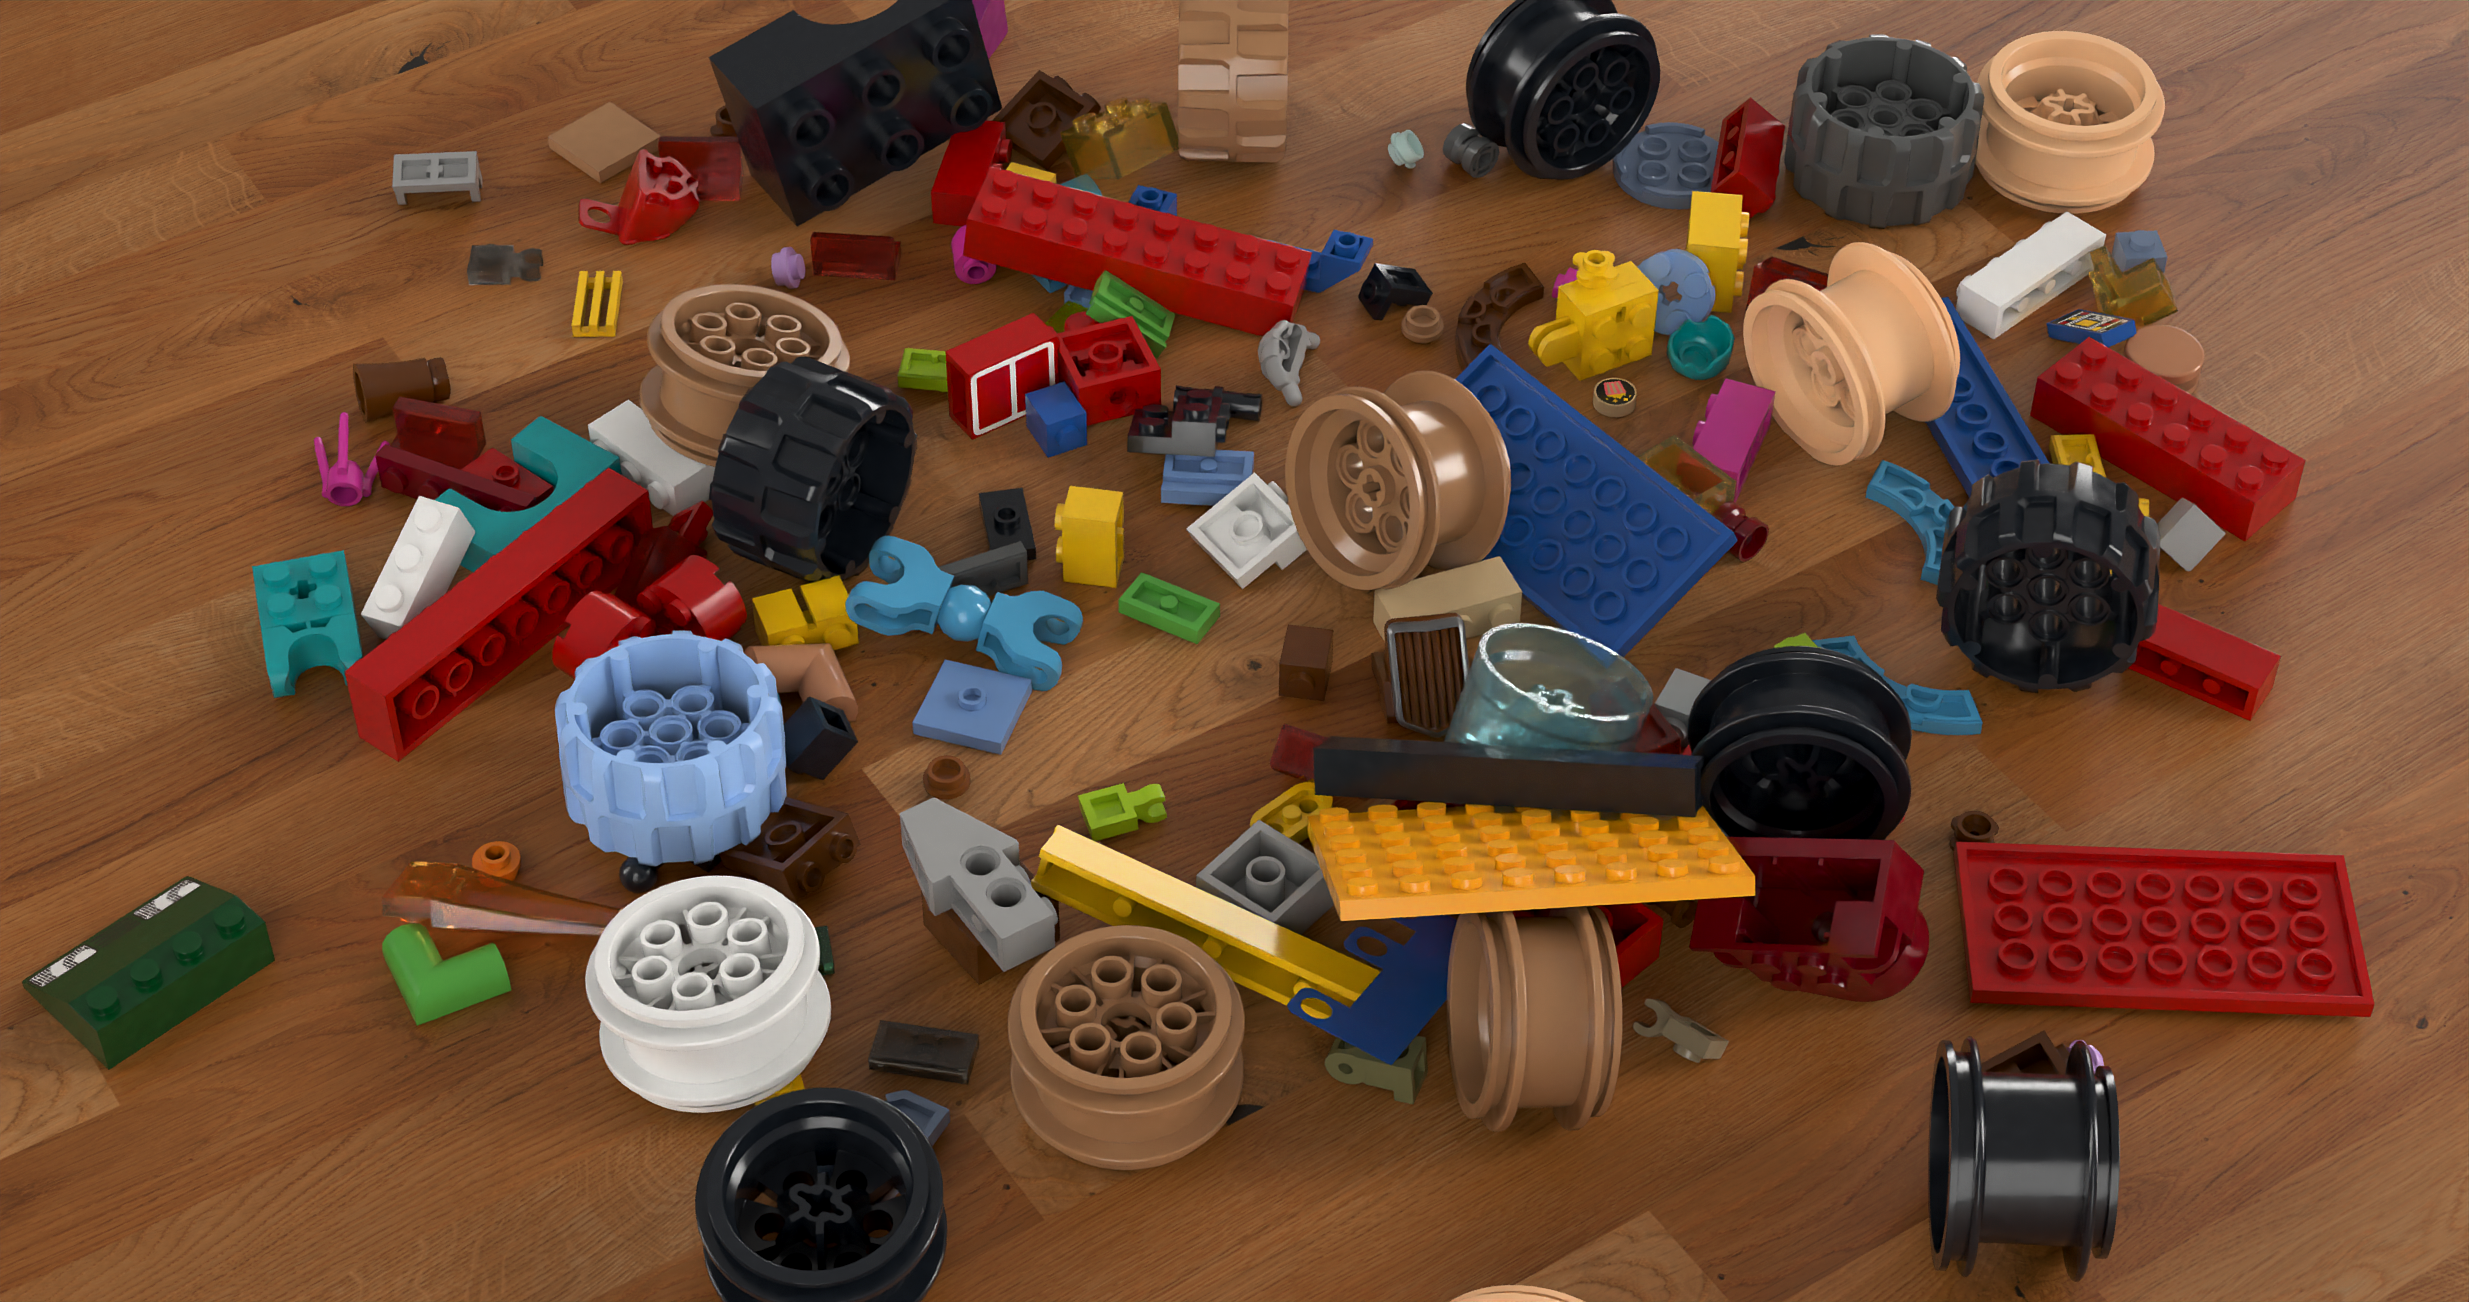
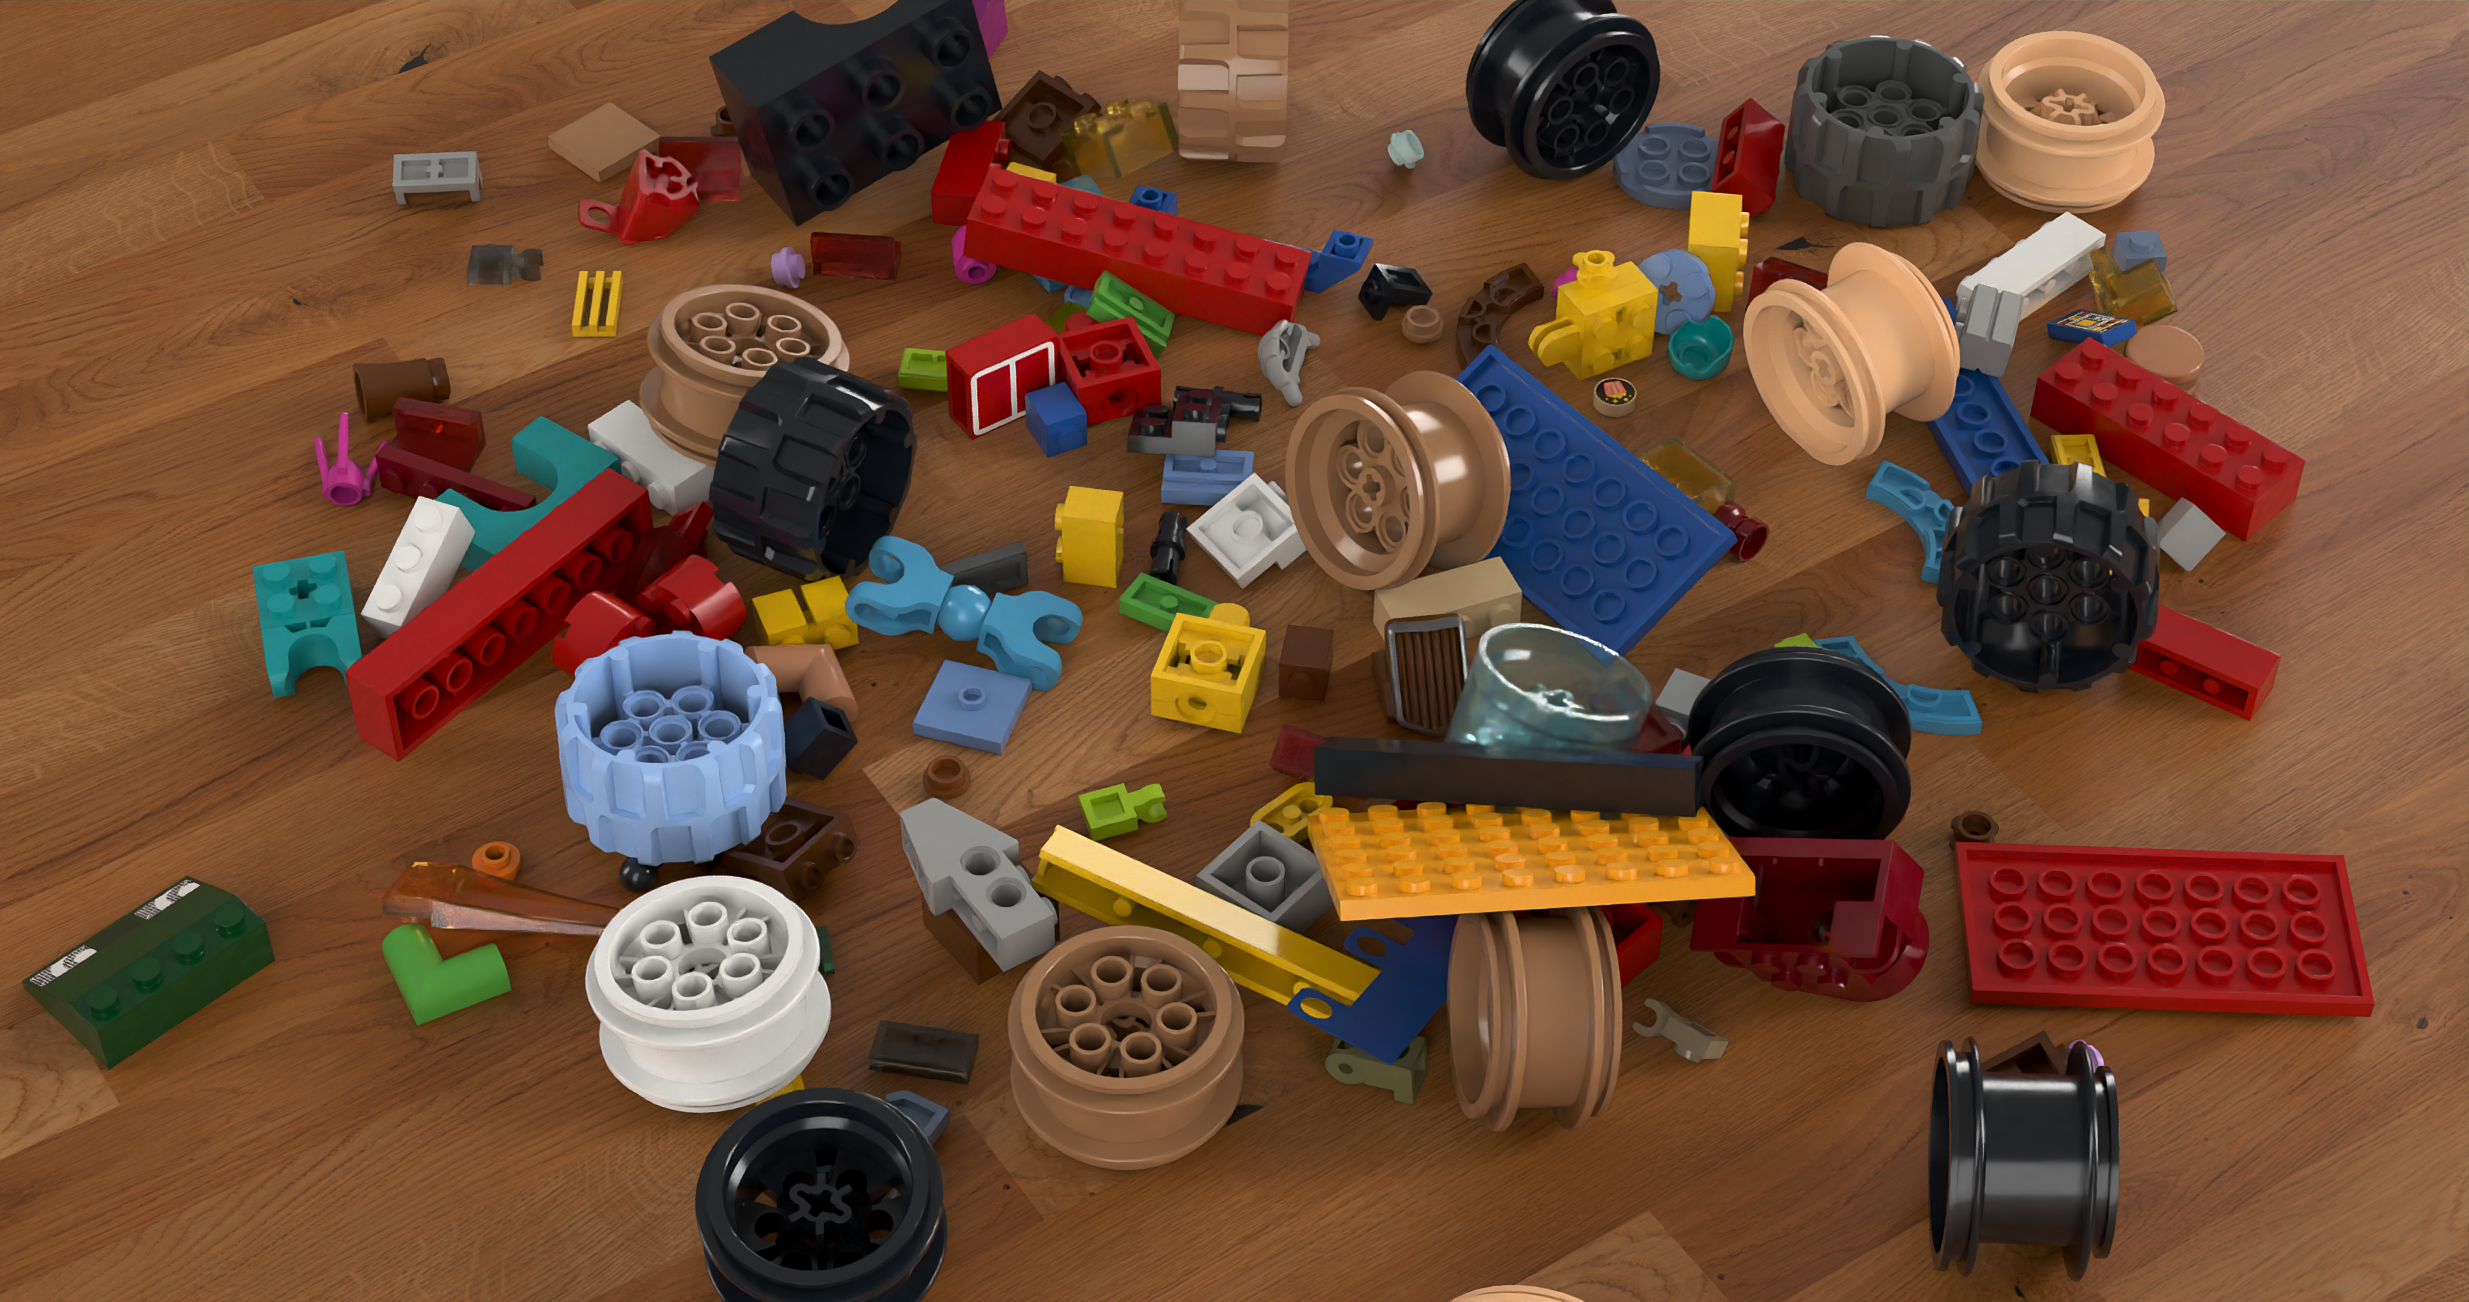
(503, 470): red plate -> none
(1007, 520): black plate -> none
(1168, 547): none -> black pin
(1209, 669): none -> yellow brick
(1474, 152): dark grey wheel -> none
(1735, 428): dark pink brick -> none
(1987, 329): none -> light grey brick

